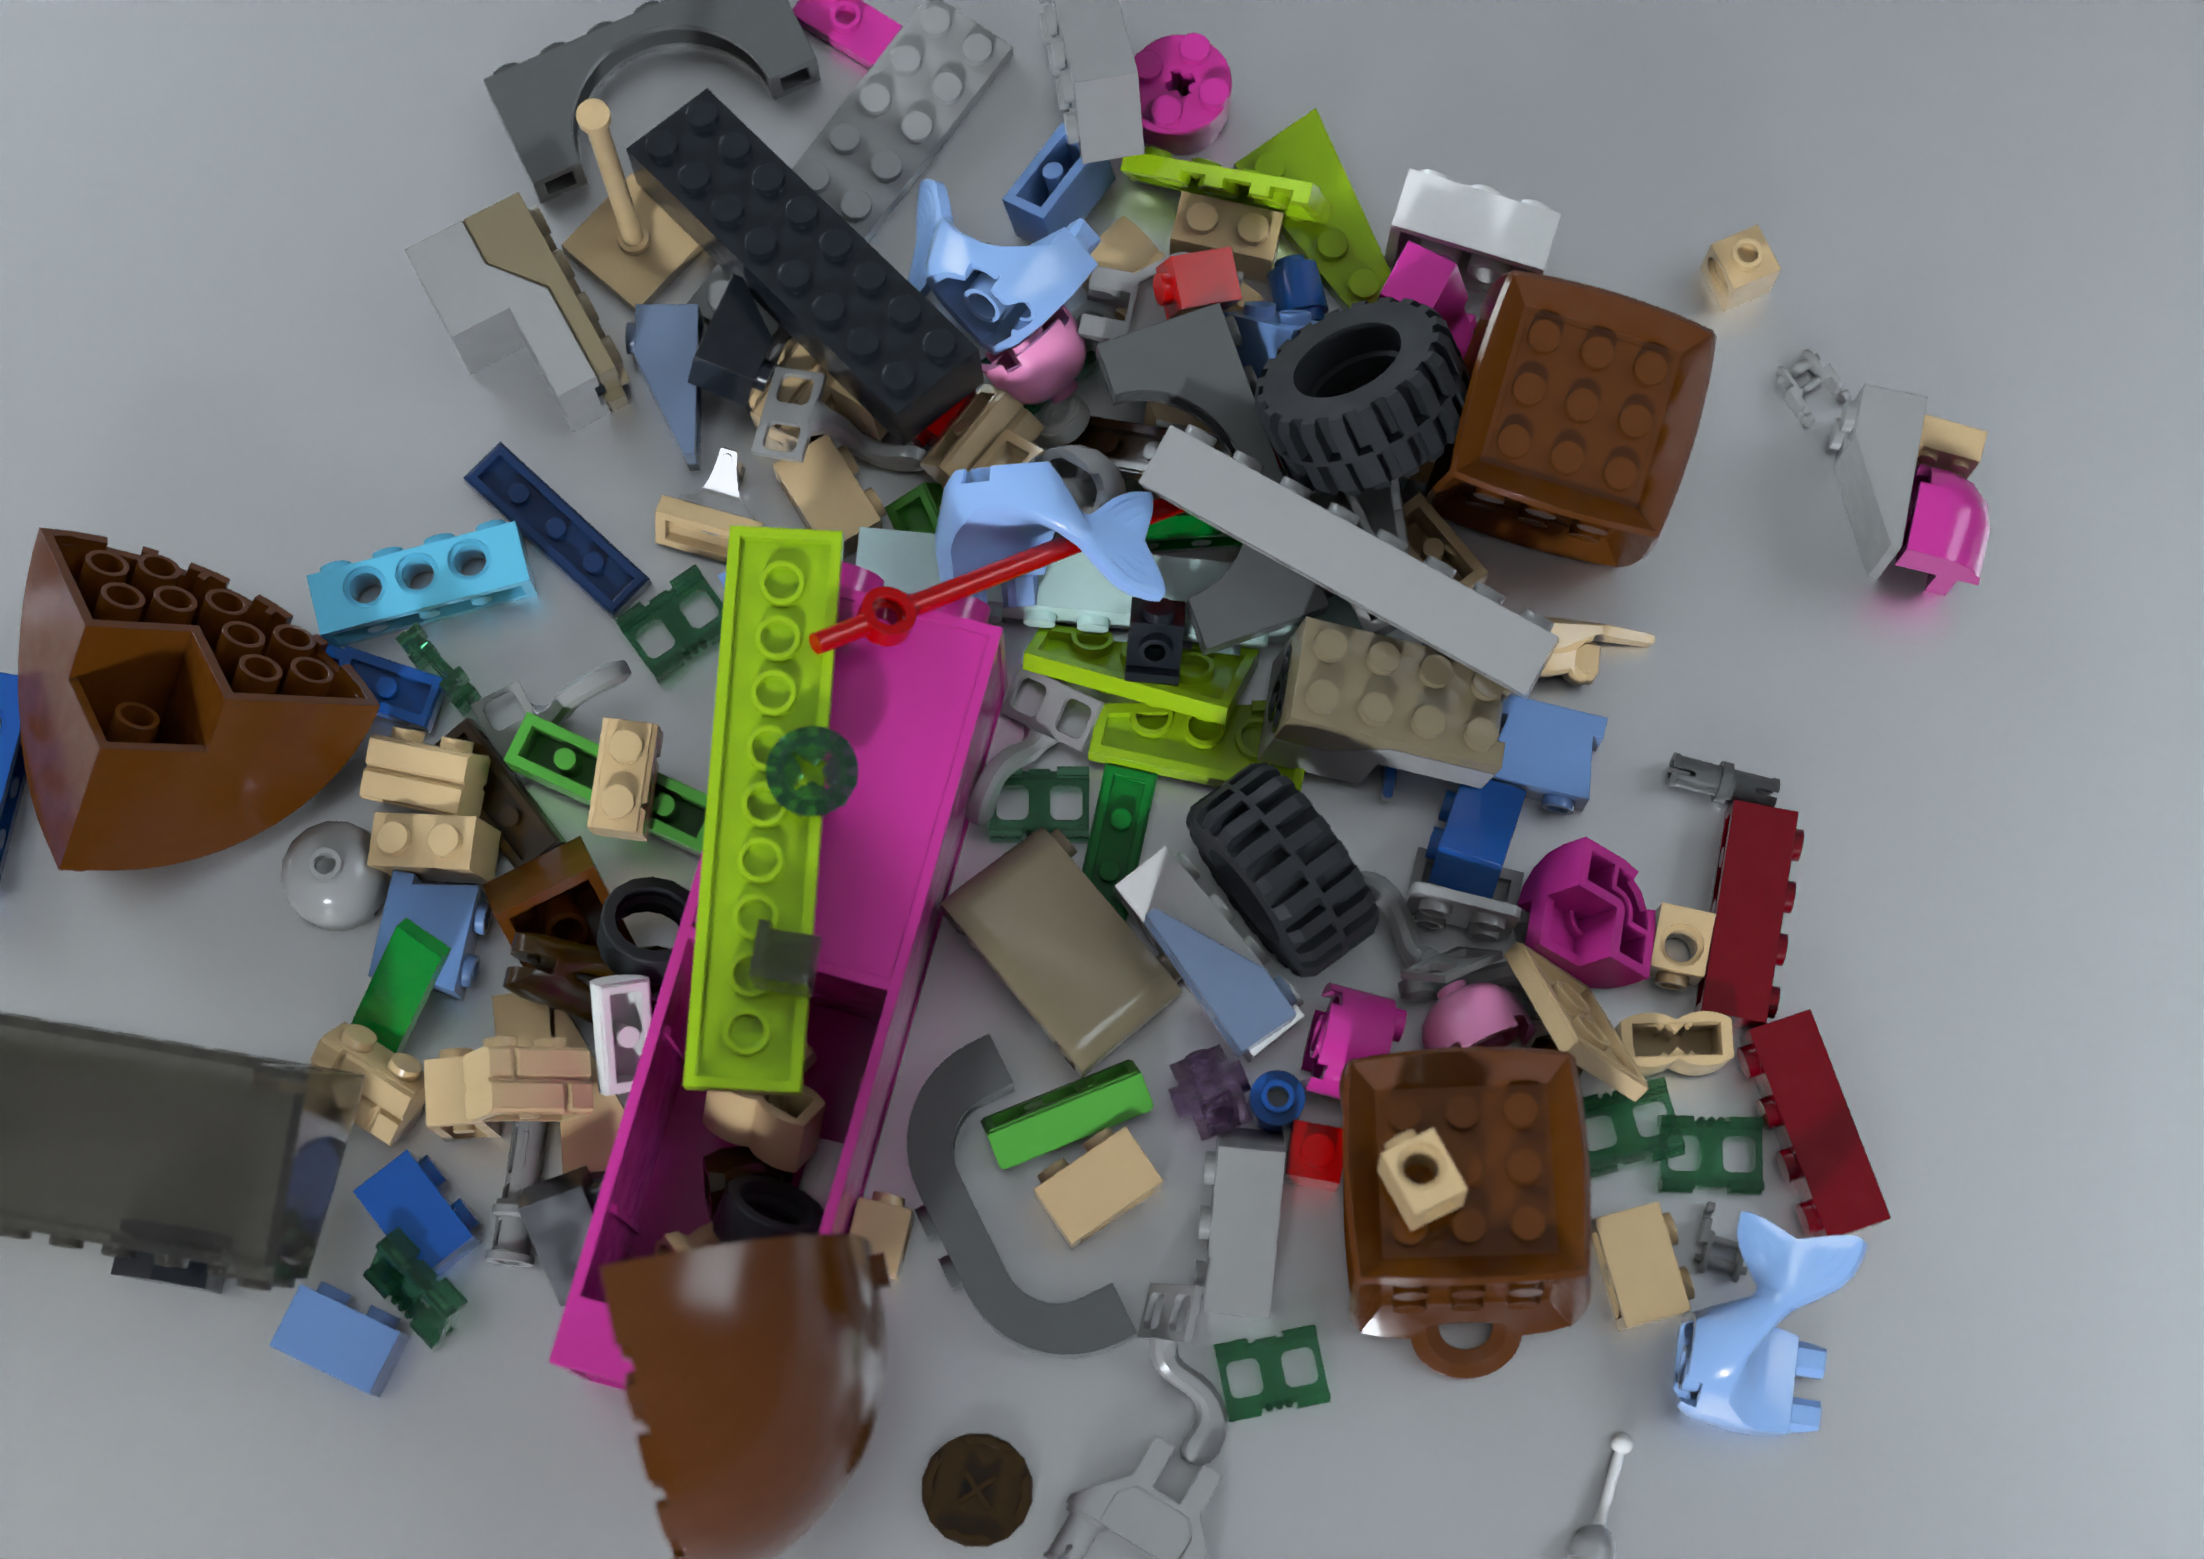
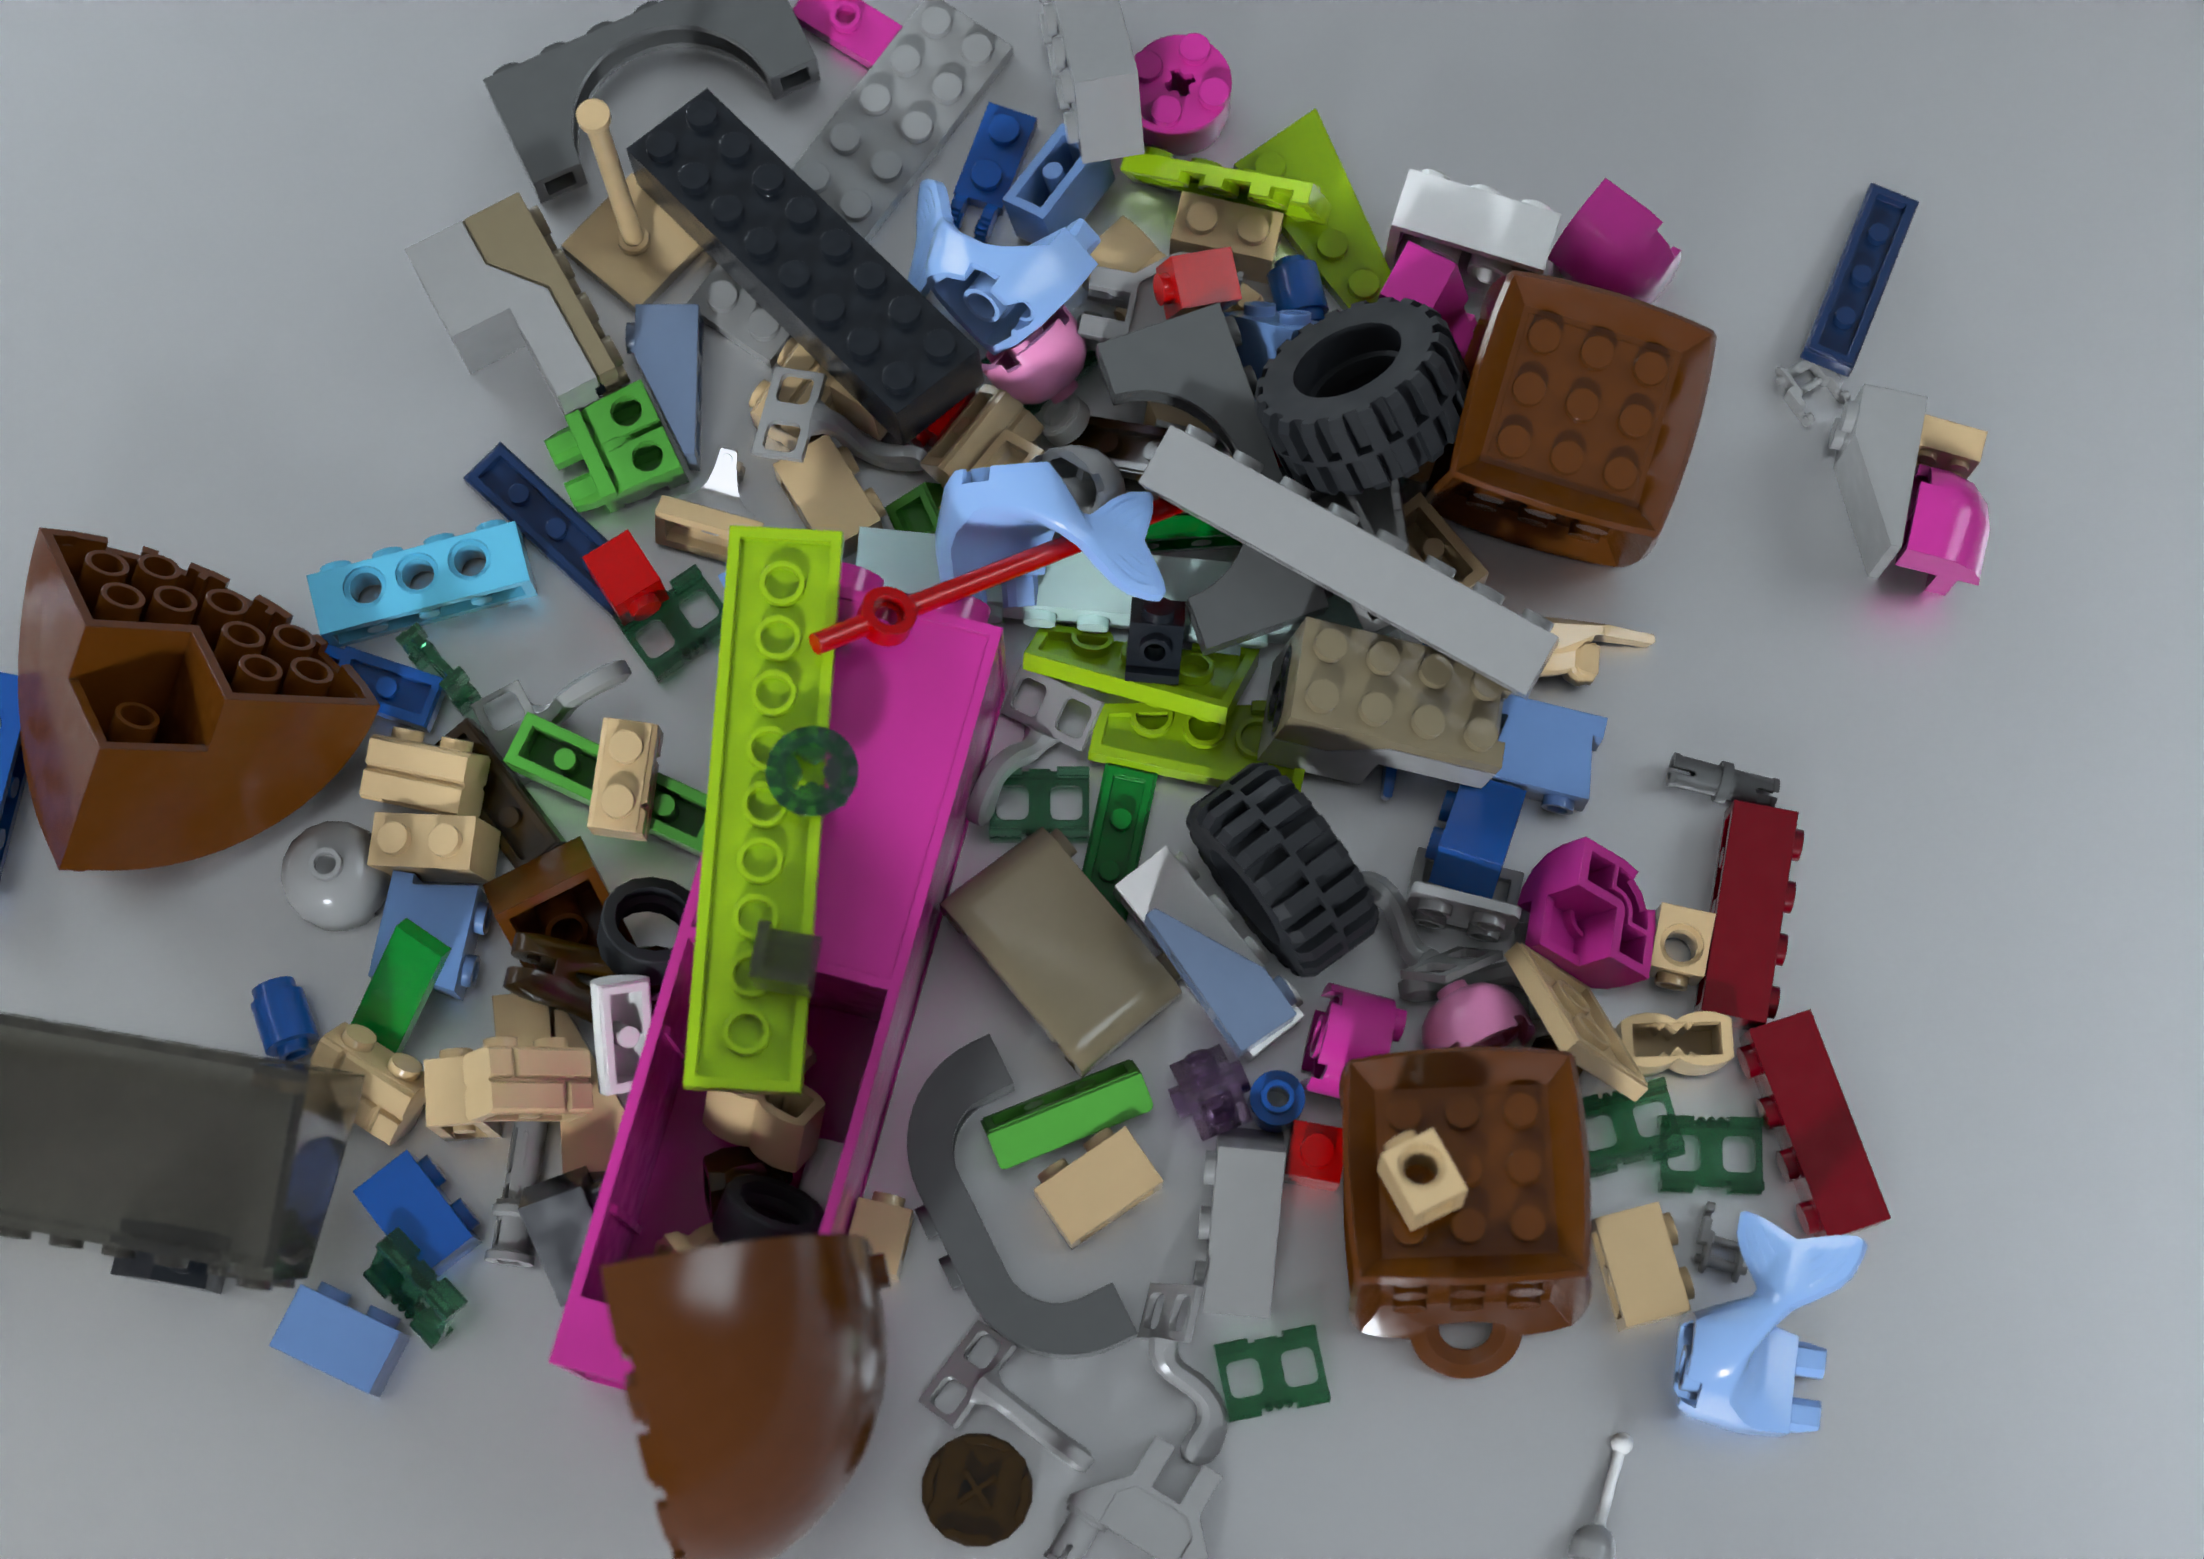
(283, 1019): none -> blue brick
(622, 449): none -> bright green hips
(626, 578): none -> red brick
(734, 348): black slope -> none
(986, 1388): none -> light grey piece
(992, 166): none -> blue hinge
(1616, 246): none -> dark pink brick
(1740, 268): tan brick -> none
(1859, 280): none -> dark blue tile

